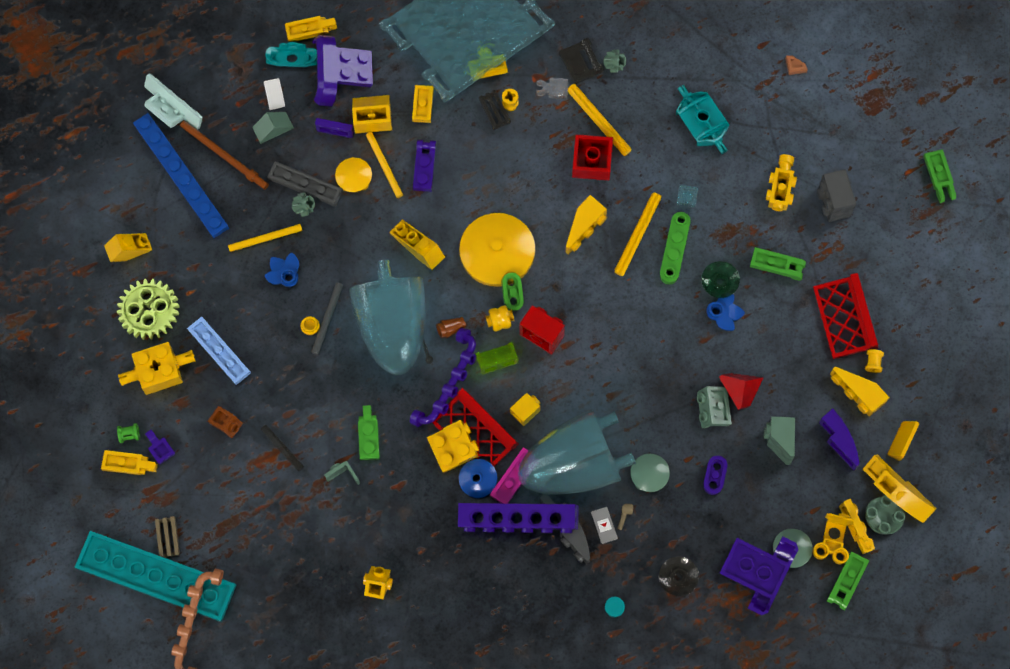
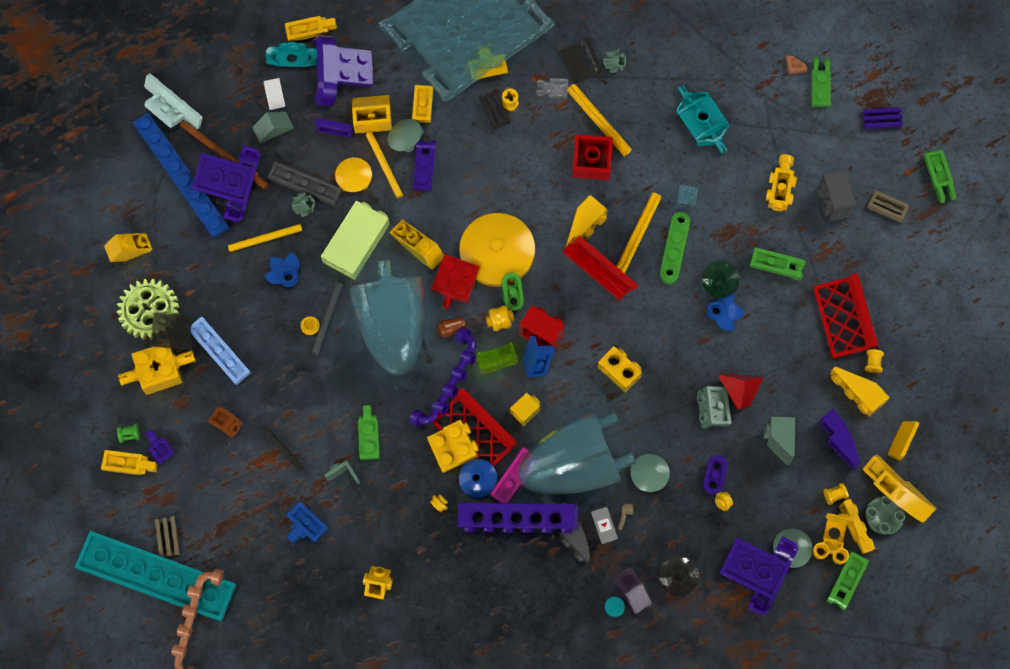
(171, 331): none -> clear smoke hinge
(228, 180): none -> dark purple piece
(305, 524): none -> blue hinge
(355, 239): none -> yellowish green brick
(404, 135): none -> sand green dish
(439, 502): none -> yellow plate
(455, 280): none -> red plate
(537, 358): none -> blue panel
(599, 268): none -> red fence
(615, 372): none -> yellow brick
(632, 590): none -> clear purple slope
(723, 501): none -> yellow plate
(821, 84): none -> bright green hinge
(836, 494): none -> yellow bush
(883, 112): none -> dark purple tile
(887, 213): none -> dark tan tile

